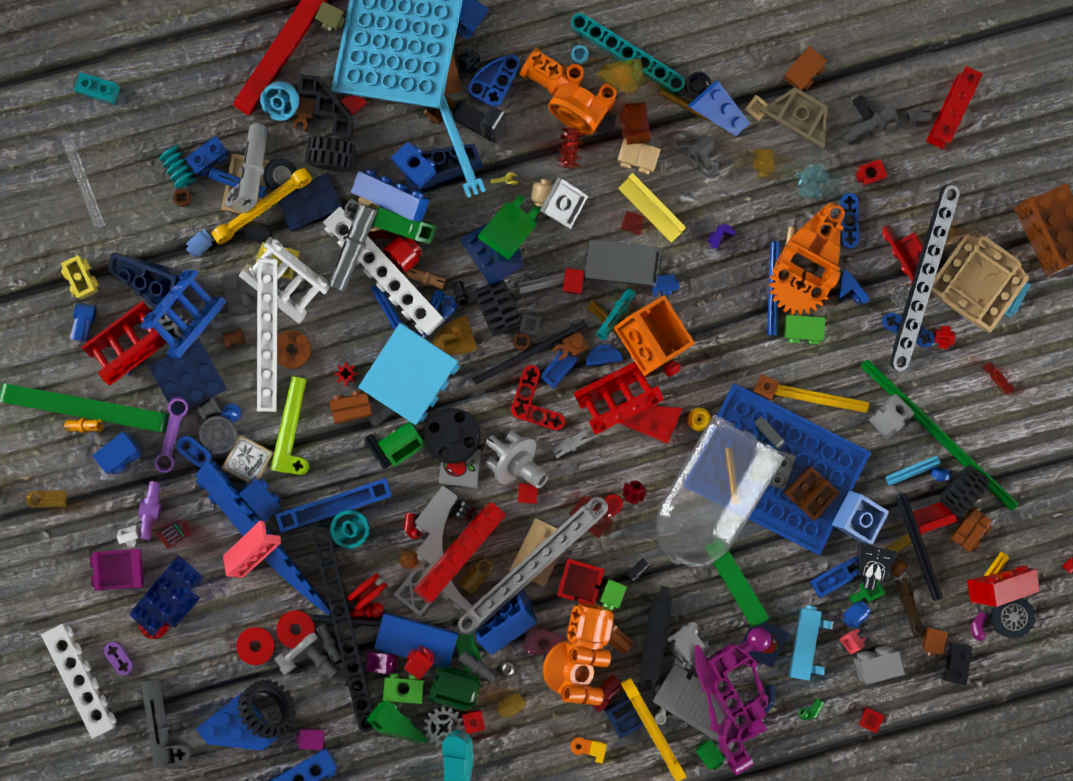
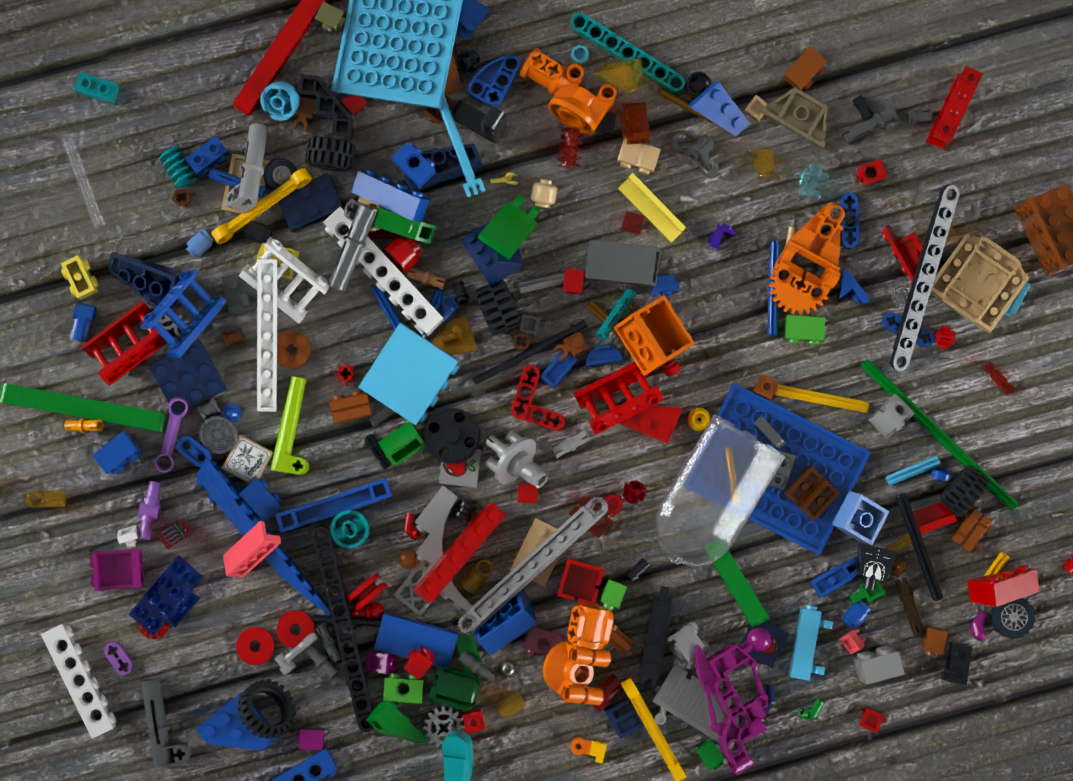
(564, 203): tile -> none

